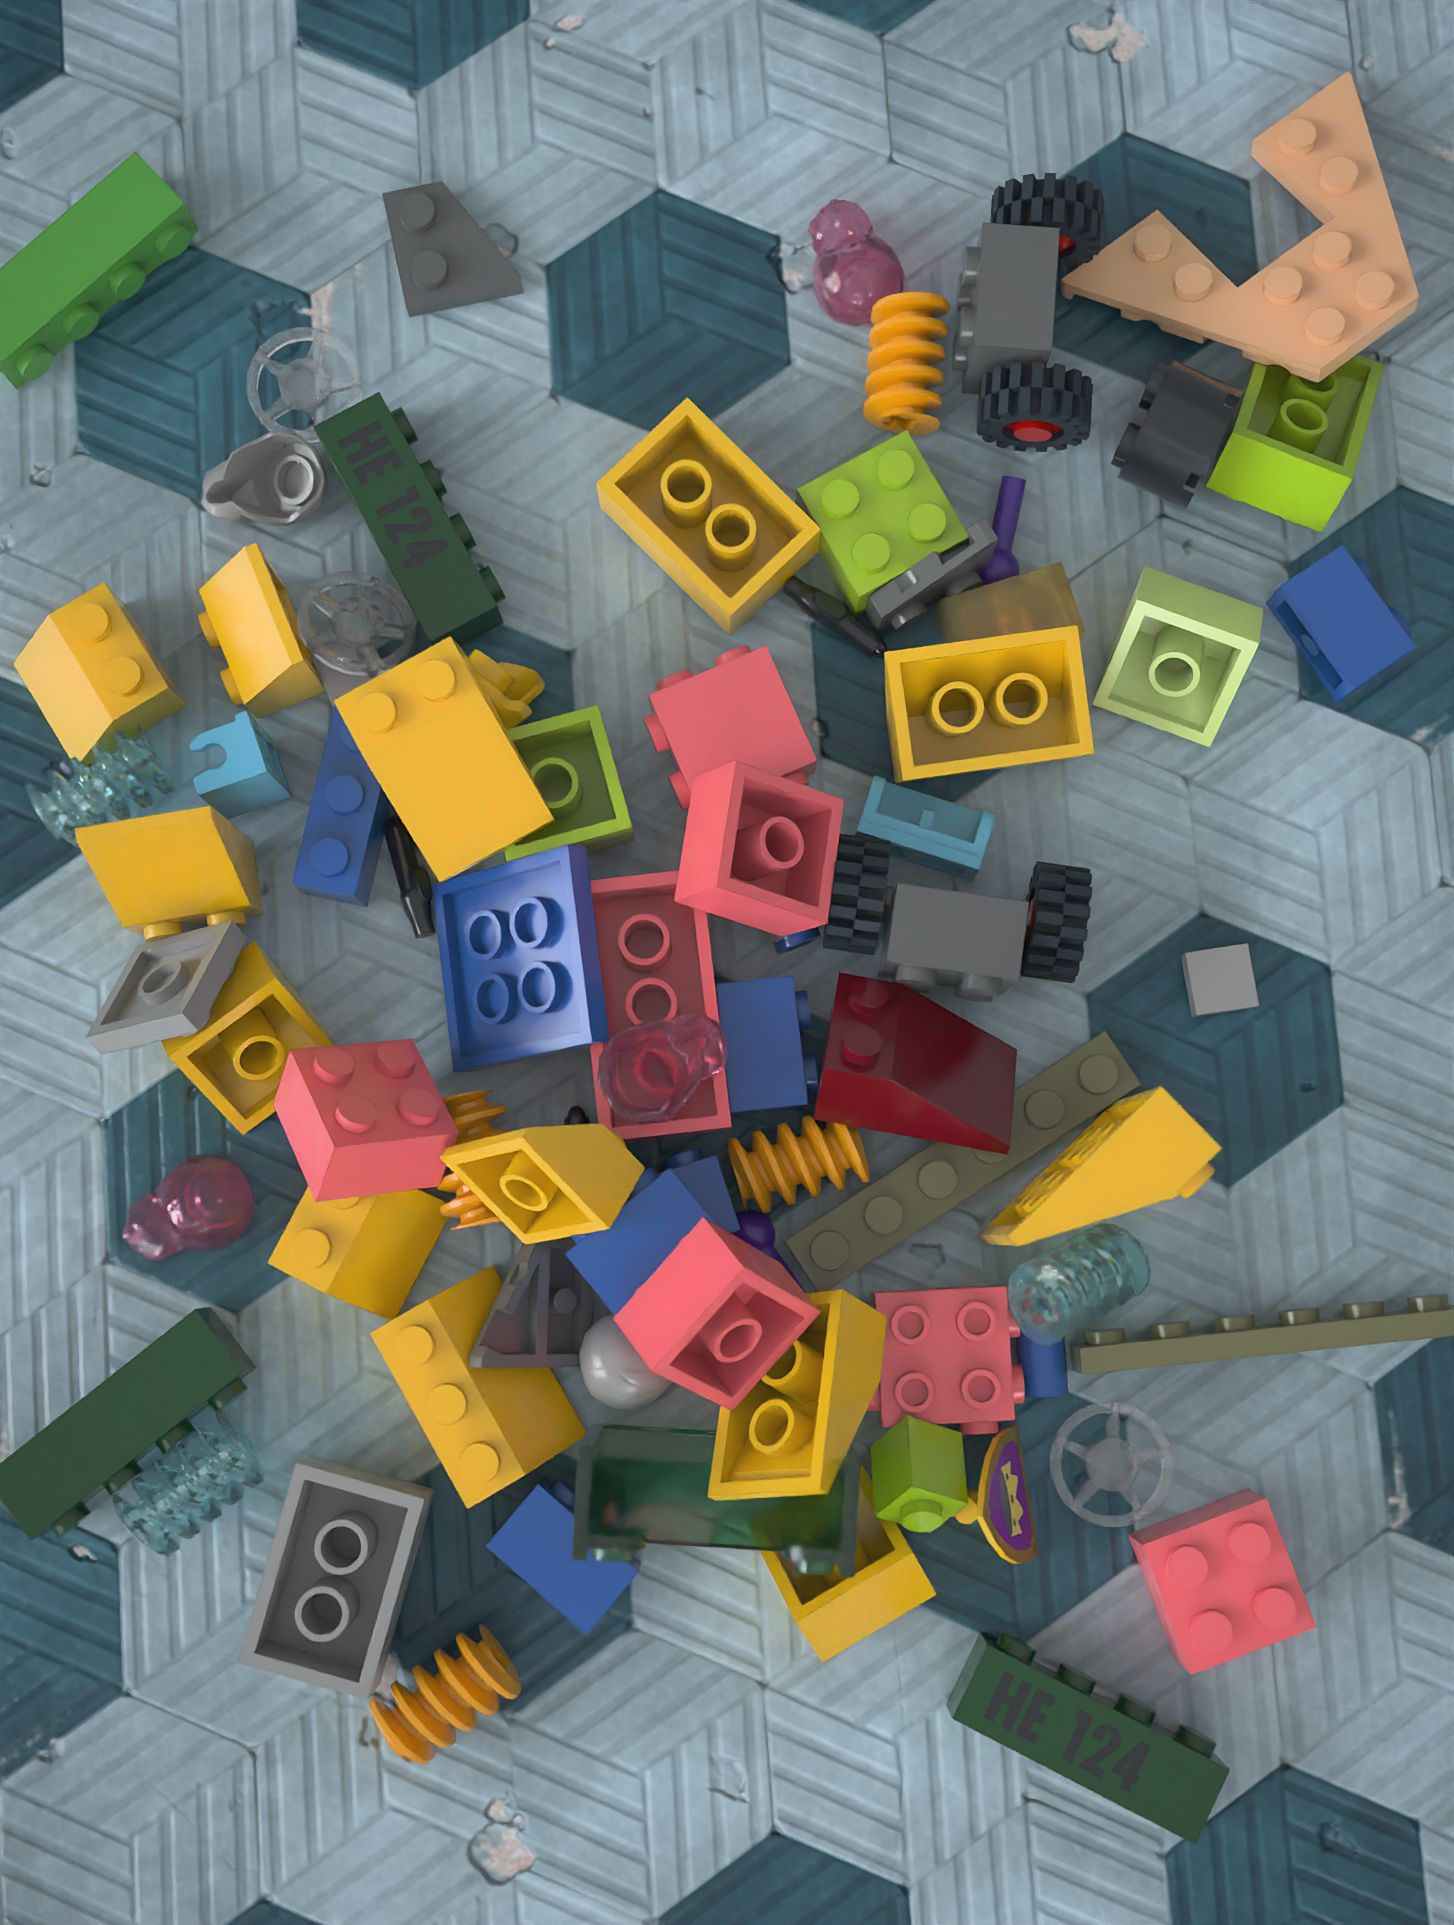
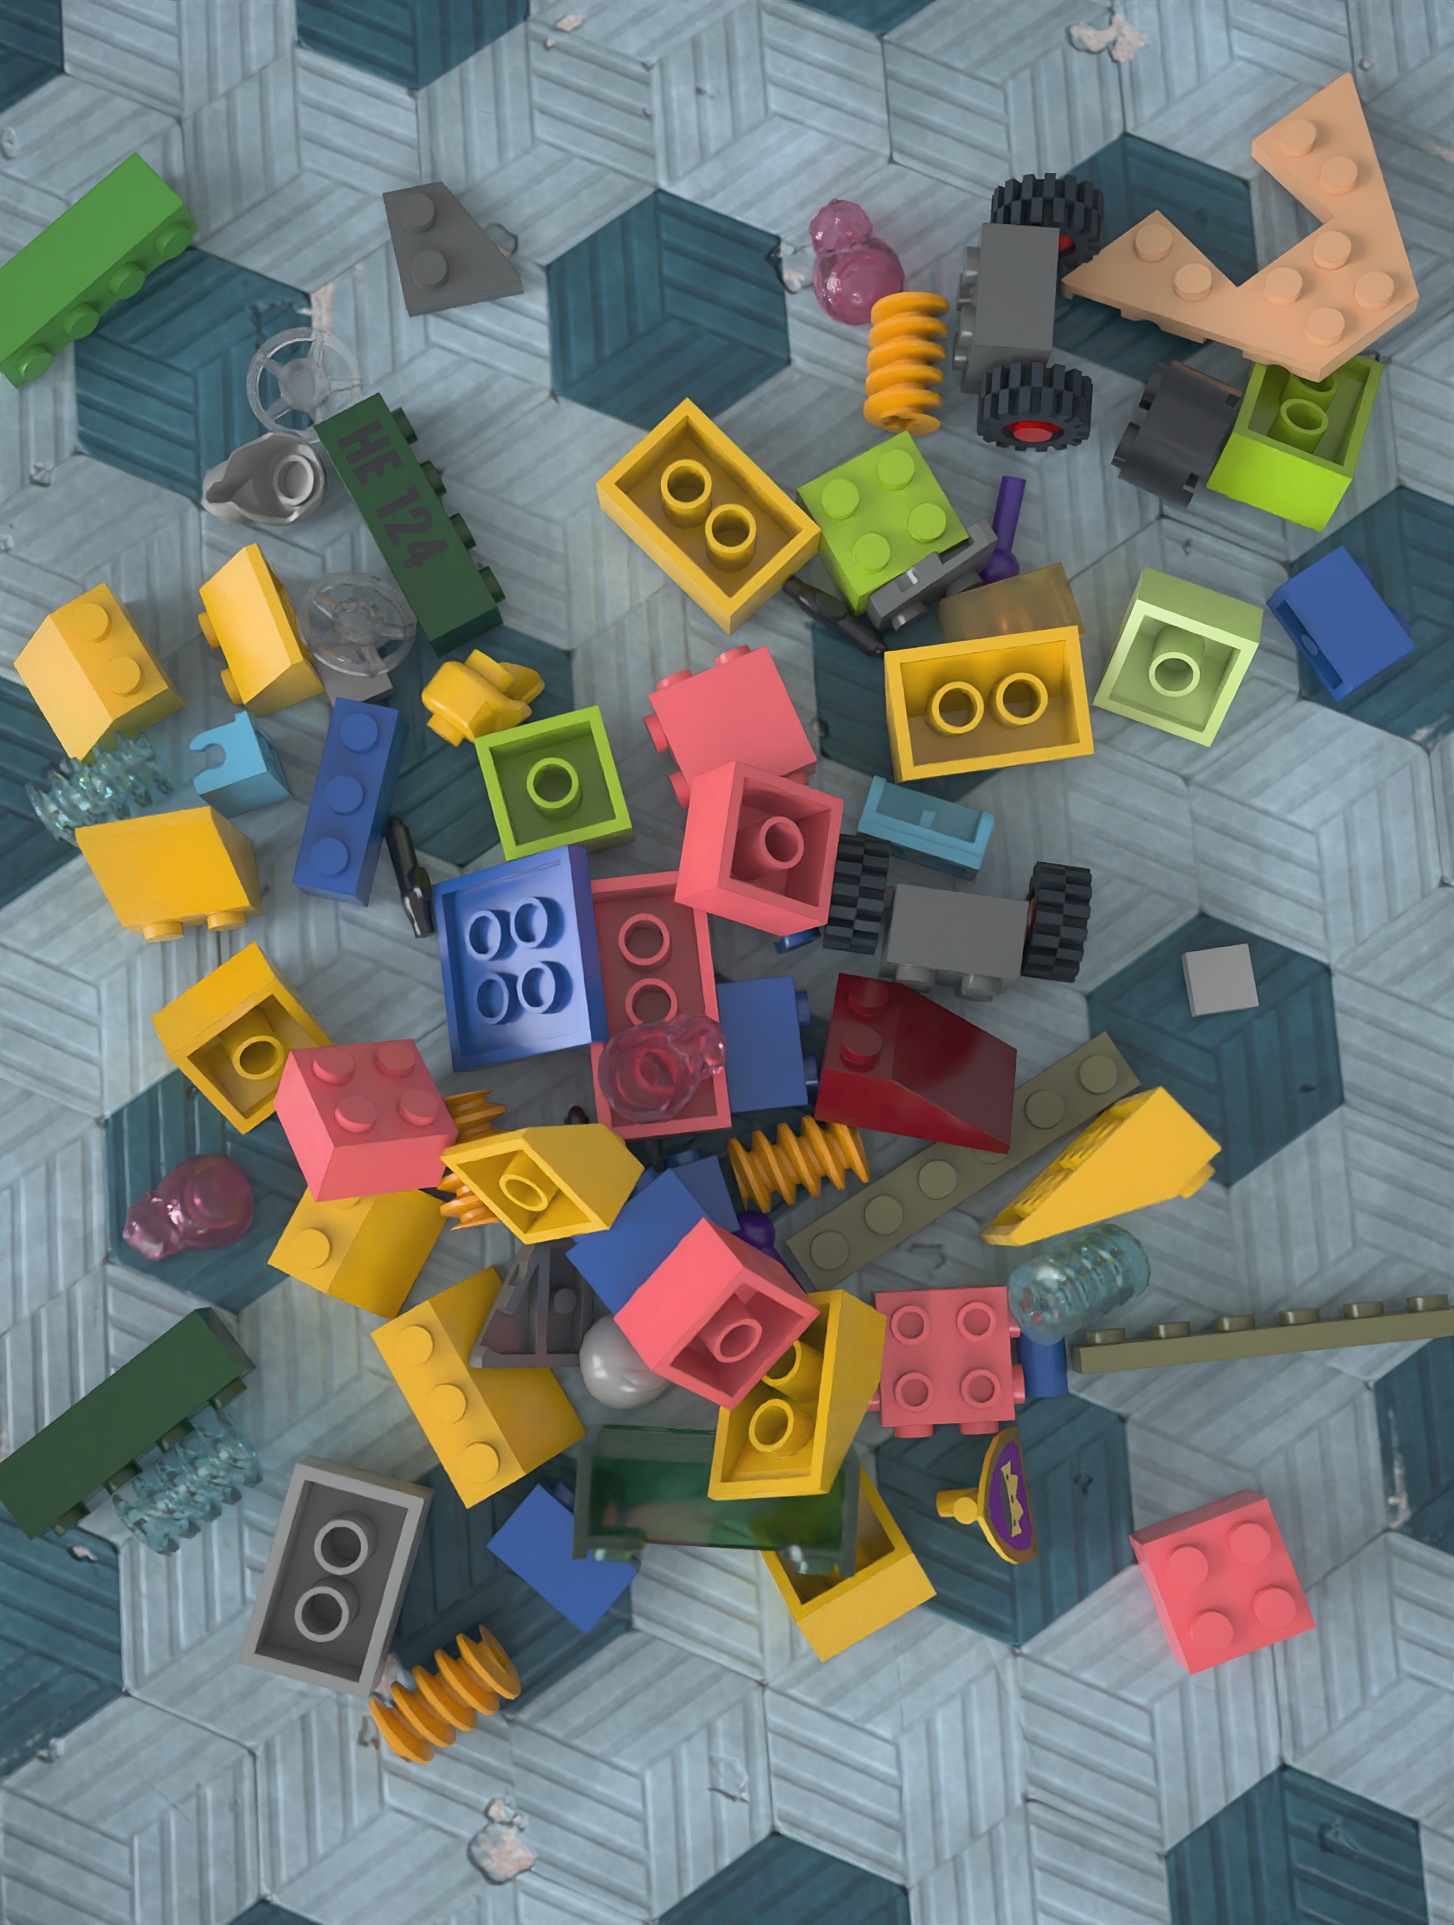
(167, 988): light grey plate -> none
(444, 759): yellow slope -> none
(918, 1474): lime brick -> none
(1087, 1736): dark green brick -> none
(1112, 1464): clear wheel -> none

